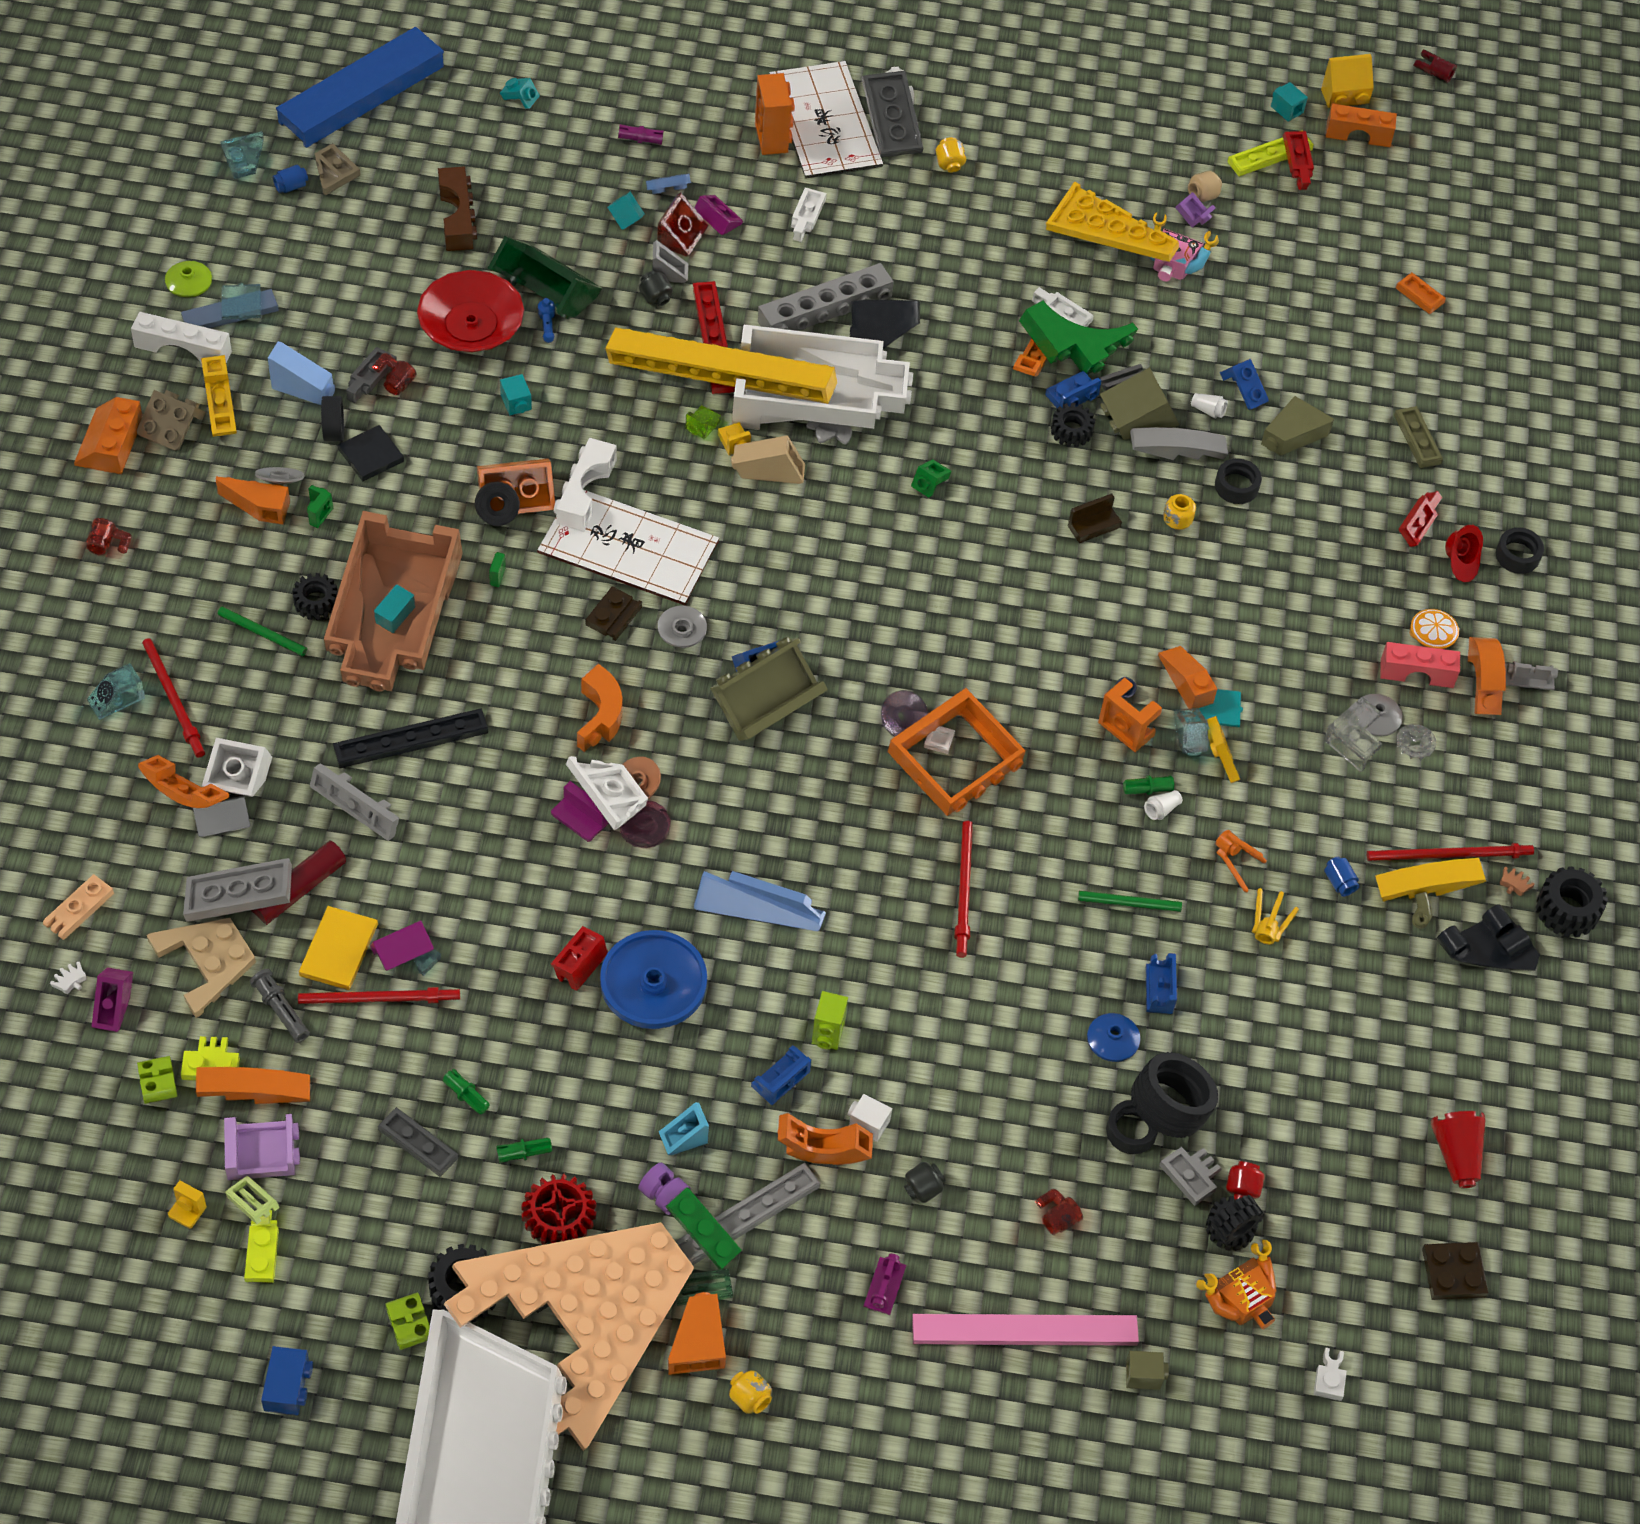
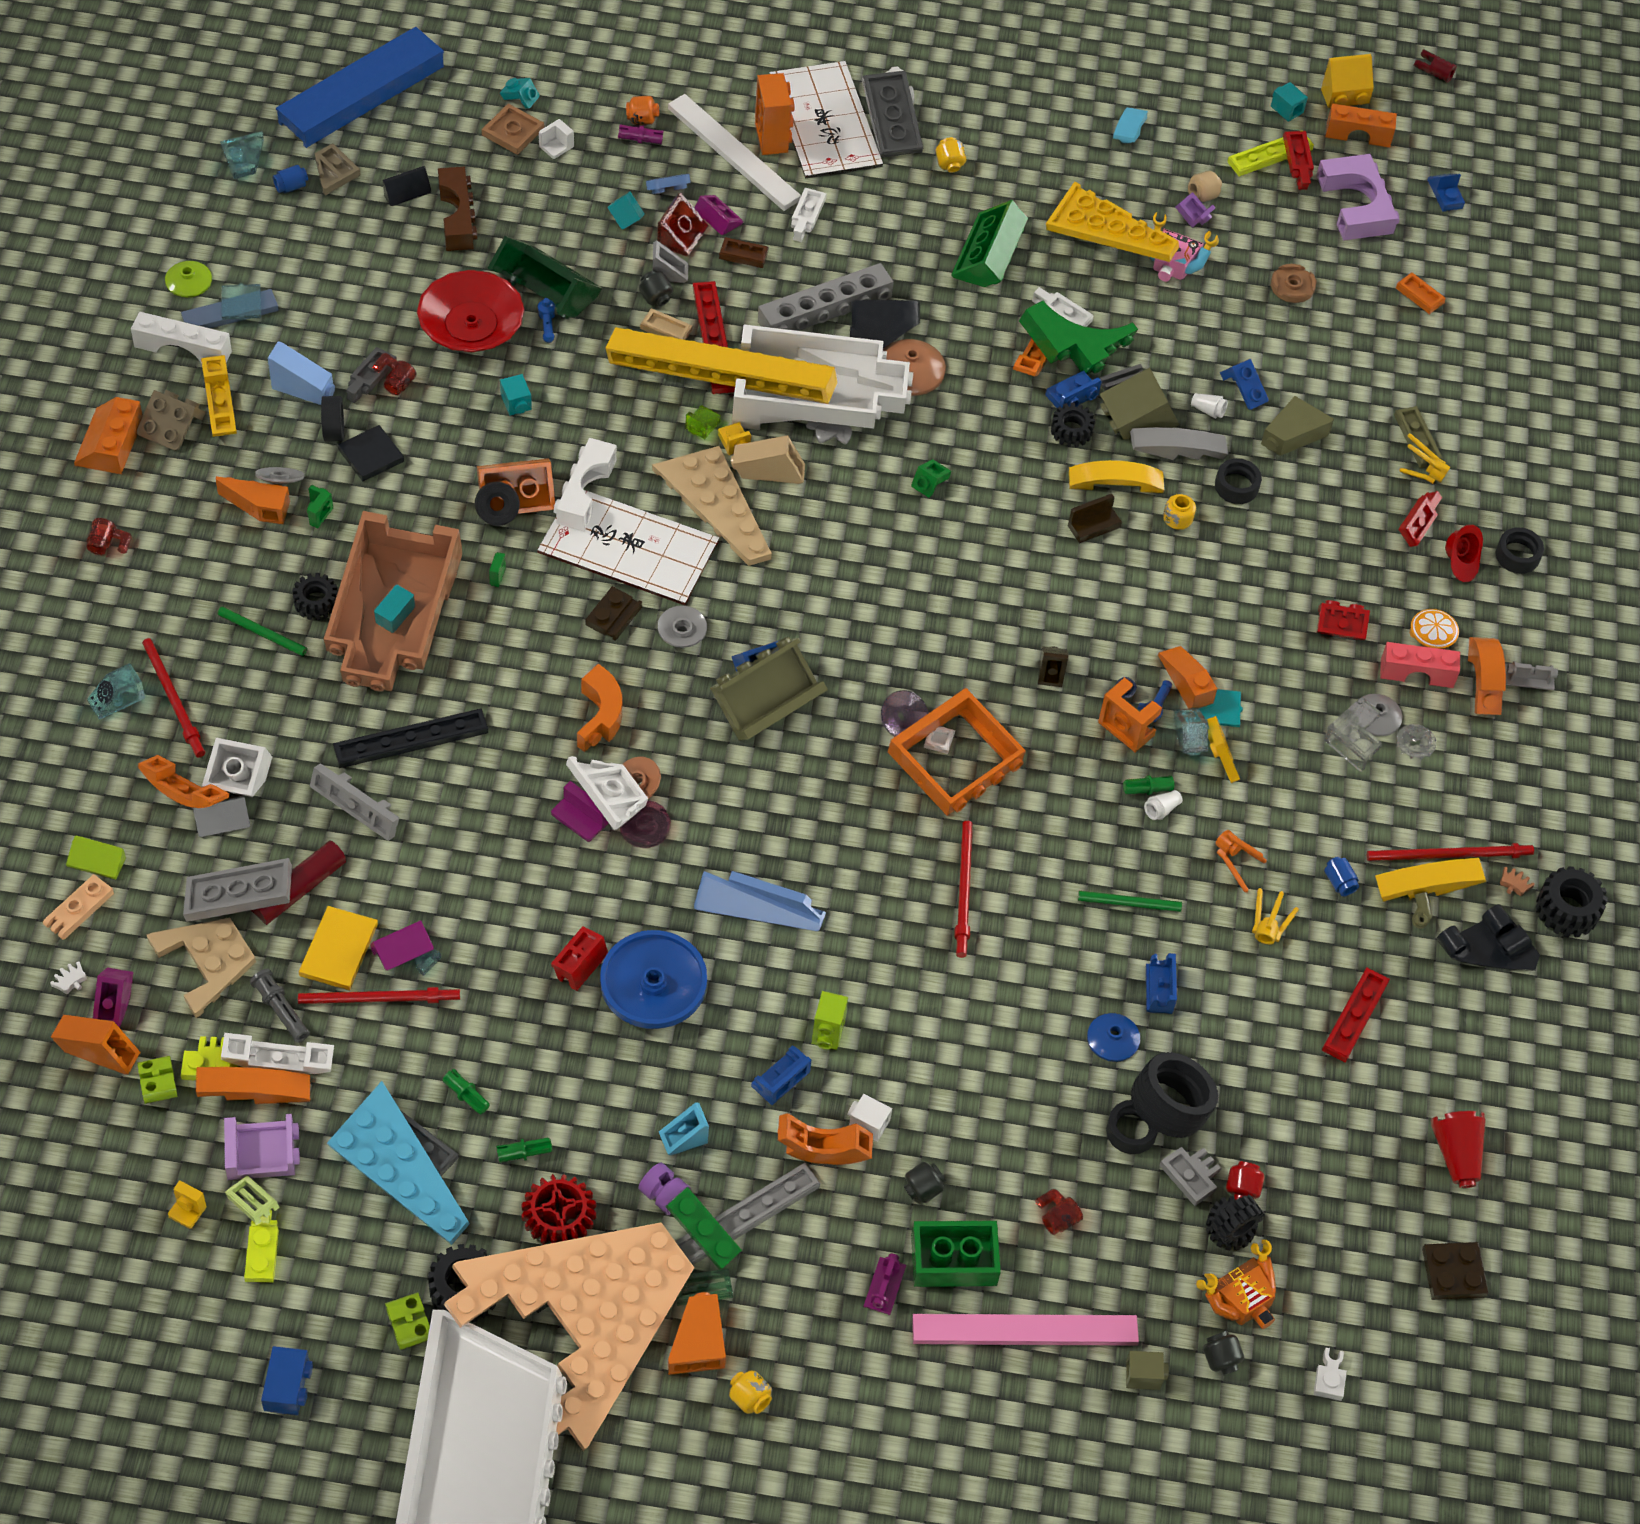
(96, 857): none -> lime slope
(96, 1042): none -> orange slope
(246, 1053): none -> white slope
(390, 1155): none -> medium azure wing
(406, 186): none -> black slope
(512, 129): none -> medium nougat plate
(556, 139): none -> white panel
(642, 110): none -> orange head
(665, 325): none -> tan tile
(715, 497): none -> tan wing
(734, 152): none -> white tile
(743, 252): none -> reddish brown plate
(925, 363): none -> nougat dish
(955, 1253): none -> green brick
(990, 245): none -> green slope
(1052, 666): none -> dark brown slope
(1116, 473): none -> yellow slope
(1130, 125): none -> medium azure slope
(1160, 697): none -> blue piece
(1223, 1352): none -> pearl dark grey head
(1293, 283): none -> medium nougat plate
(1342, 620): none -> red bracket
(1355, 1015): none -> red tile
(1361, 175): none -> lavender arch
(1437, 467): none -> yellow plant
(1446, 191): none -> blue slope

